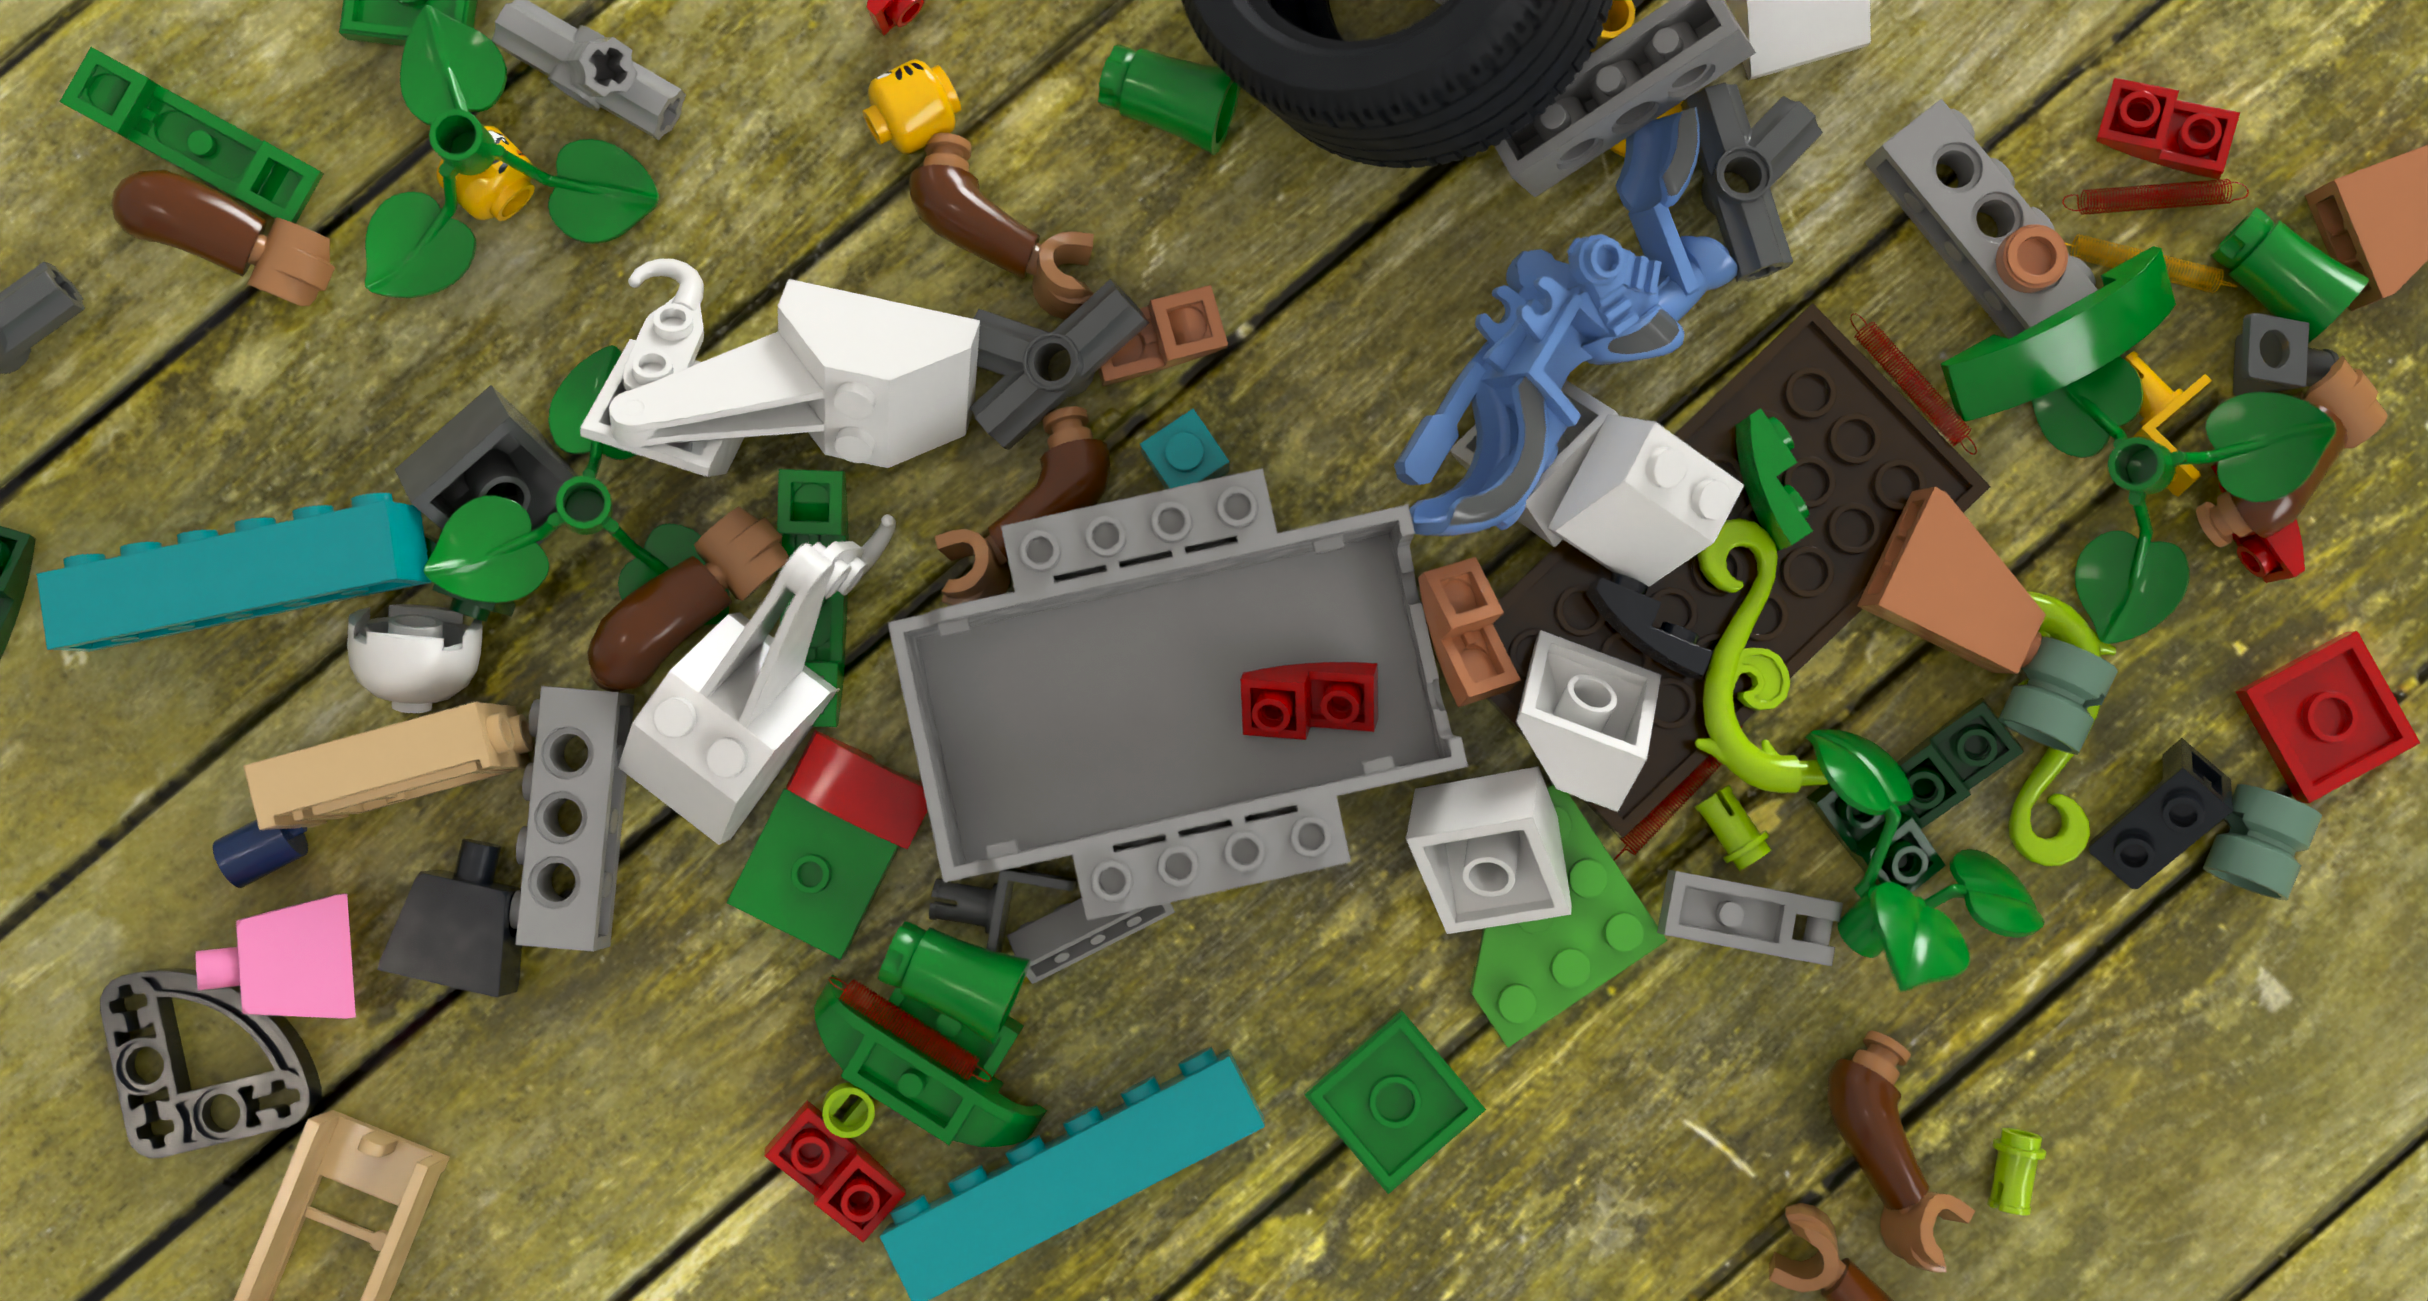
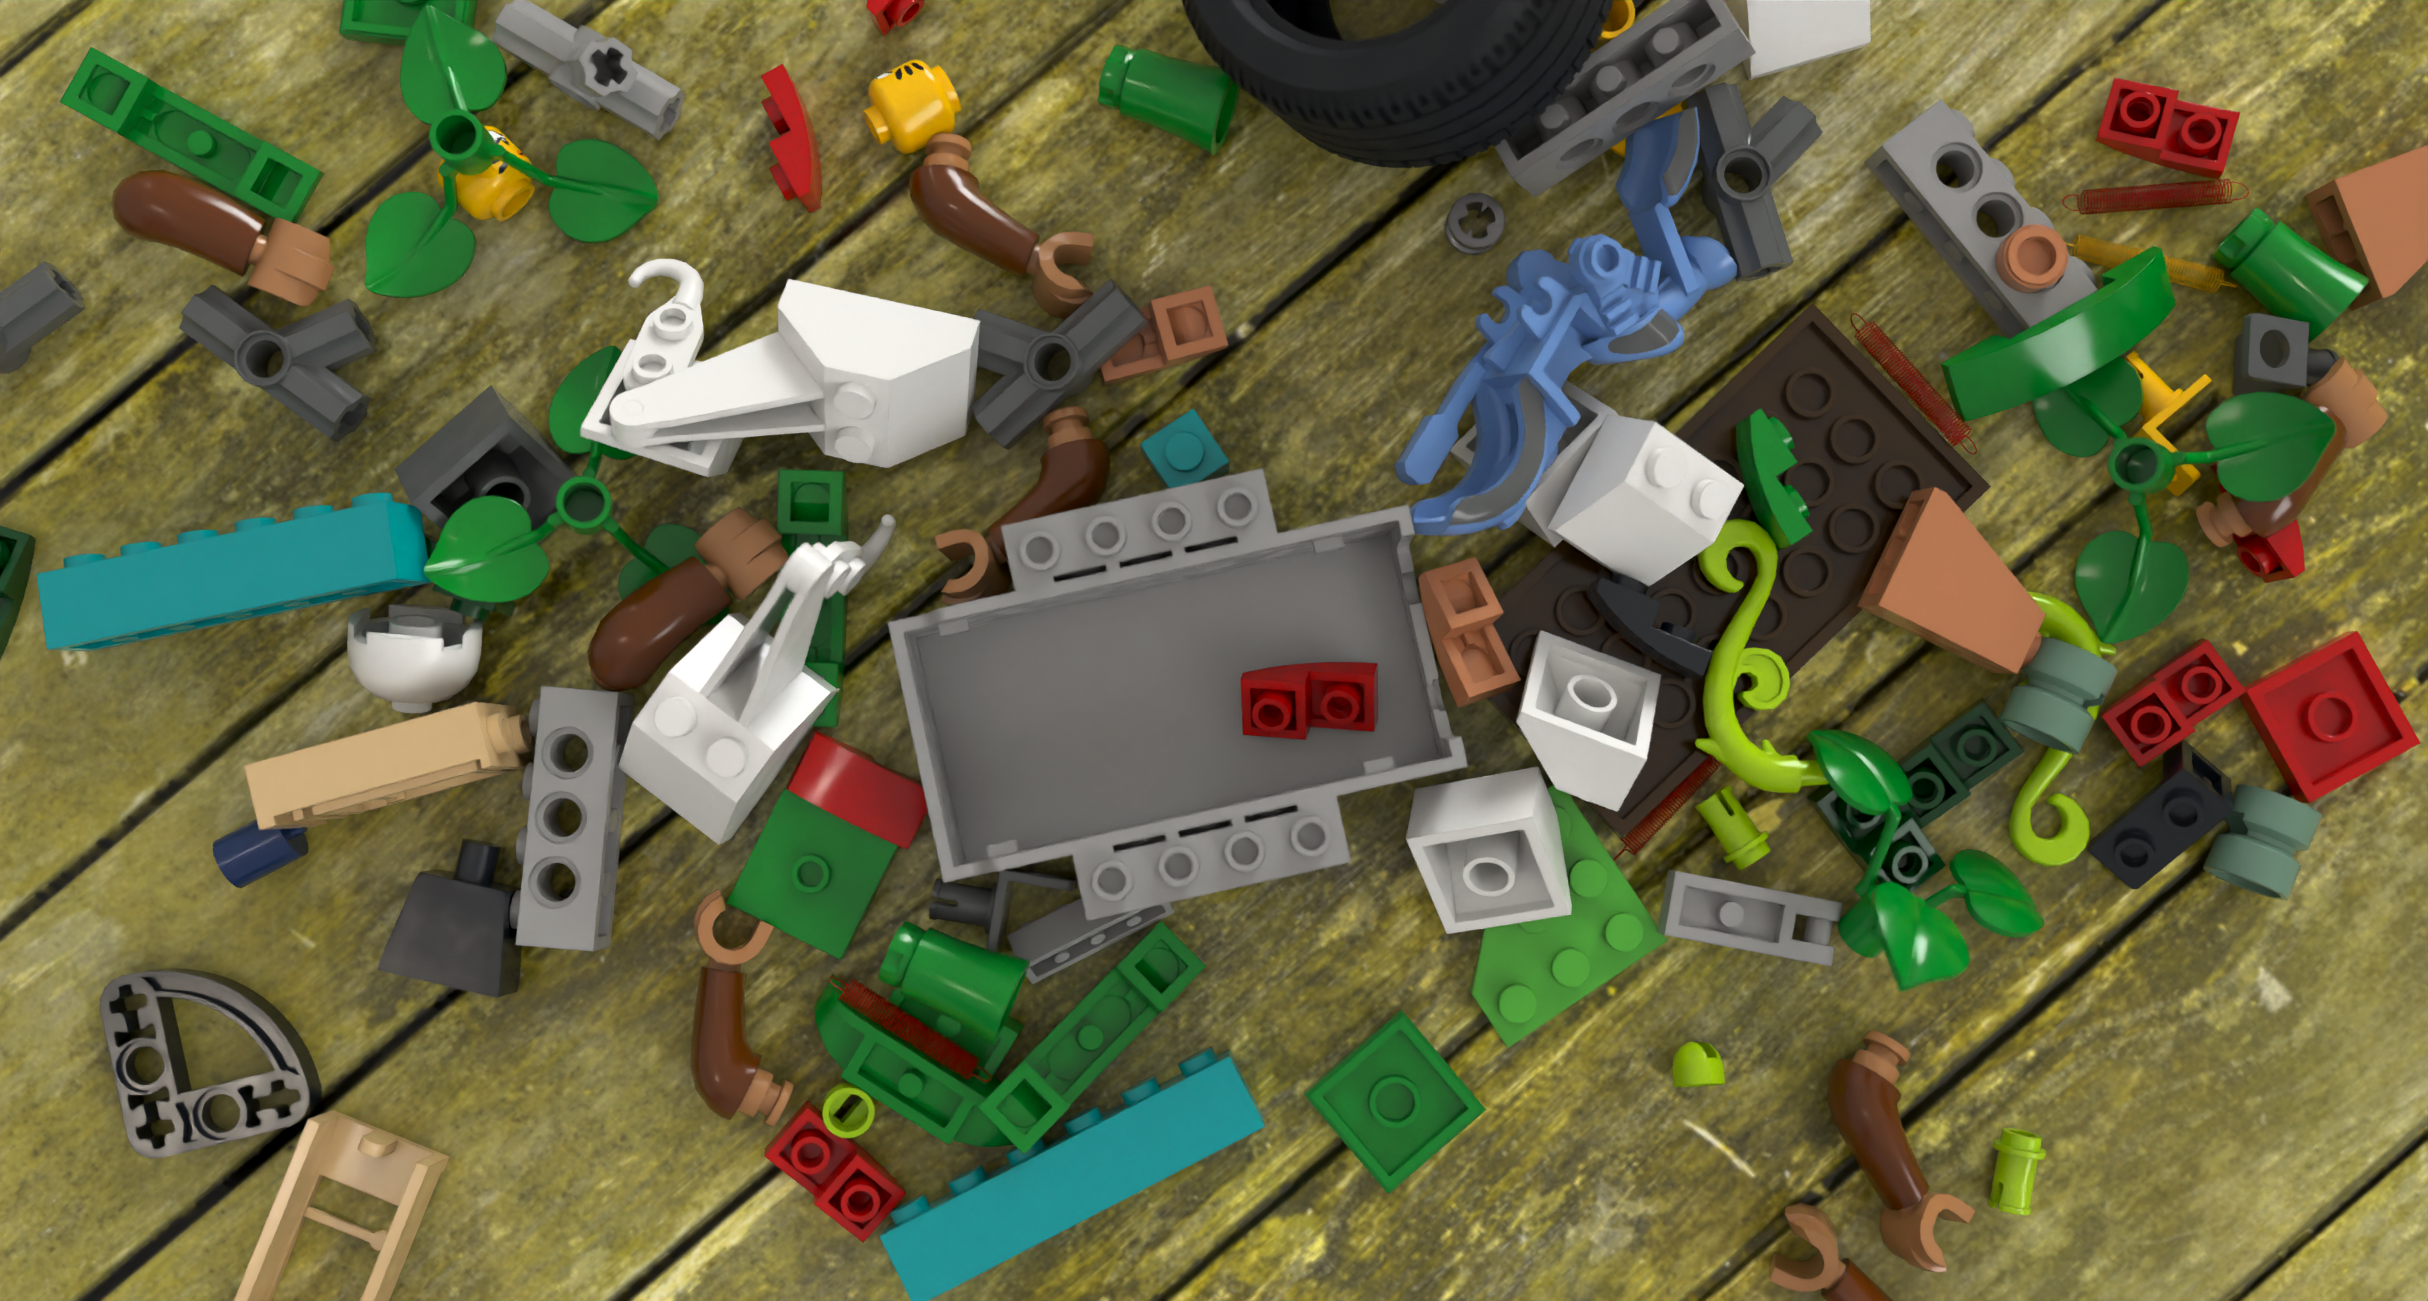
(288, 961): bright pink torso -> none
(310, 352): none -> dark grey piece
(721, 1058): none -> reddish brown piece
(797, 150): none -> red slope
(1091, 1037): none -> green slope
(1464, 242): none -> flat silver bush
(1697, 1066): none -> lime hinge
(2171, 702): none -> red slope

